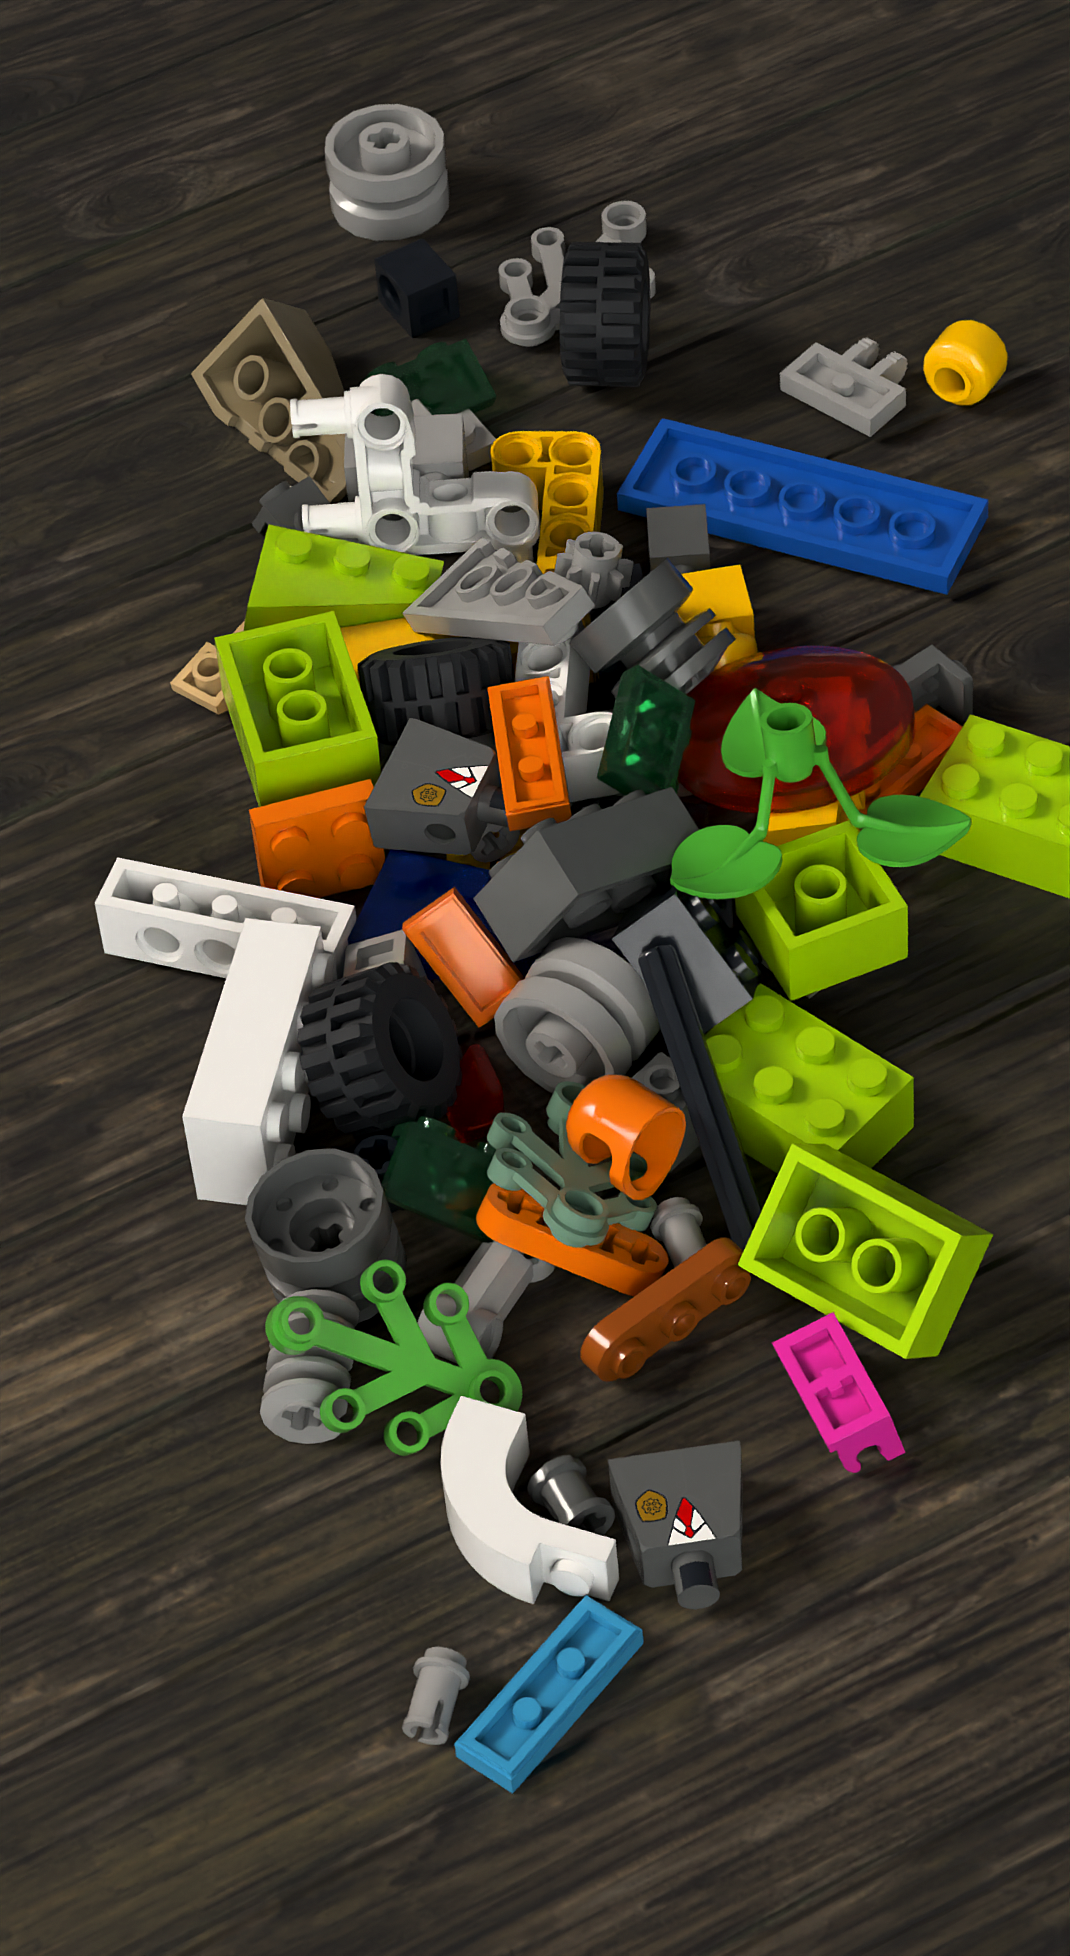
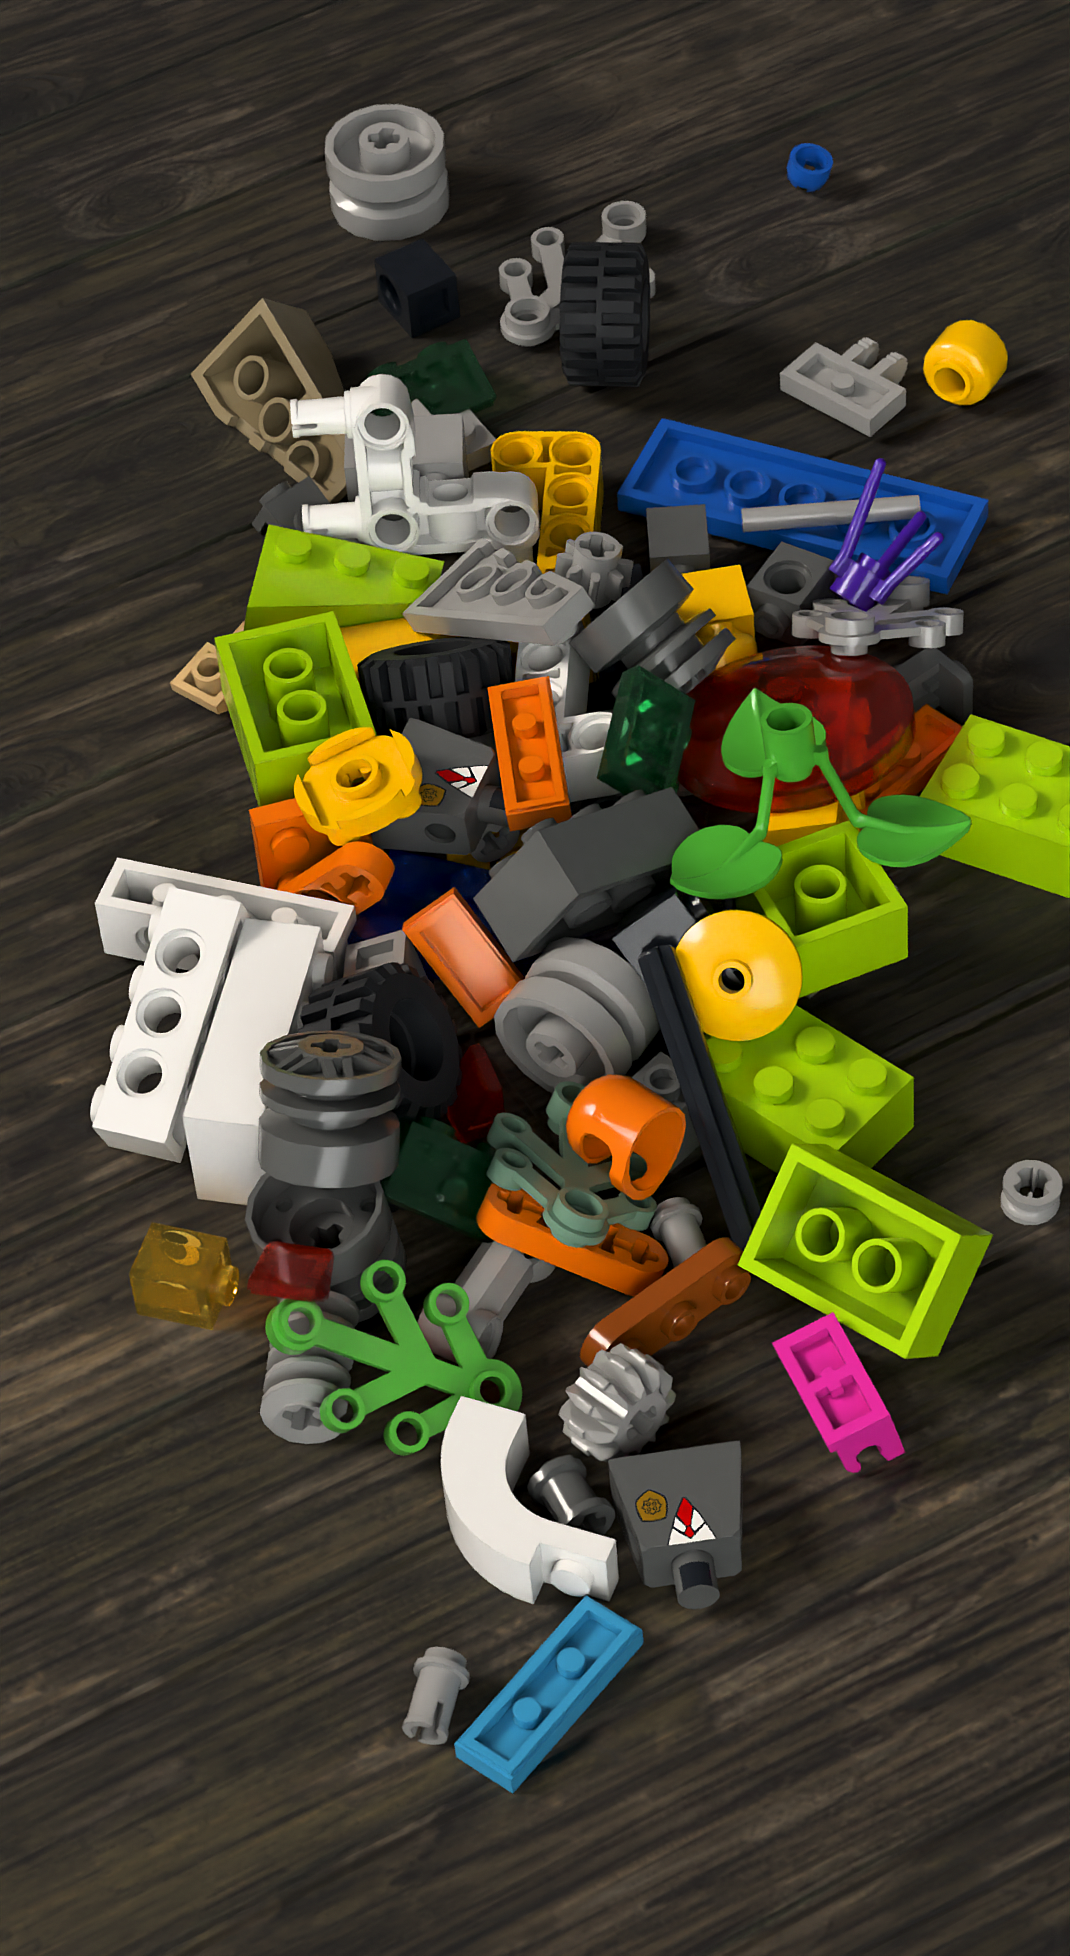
(153, 1120): none -> white brick
(183, 1276): none -> clear yellow brick
(293, 1272): none -> clear red slope
(329, 1109): none -> dark grey wheel
(337, 873): none -> orange beam
(350, 812): none -> yellow plate
(617, 1404): none -> light grey gear
(761, 954): none -> yellow dish
(786, 585): none -> dark grey brick
(813, 156): none -> blue hinge
(827, 513): none -> light grey bar
(866, 580): none -> dark purple plant
(902, 615): none -> light grey plant
(1029, 1209): none -> light grey bush

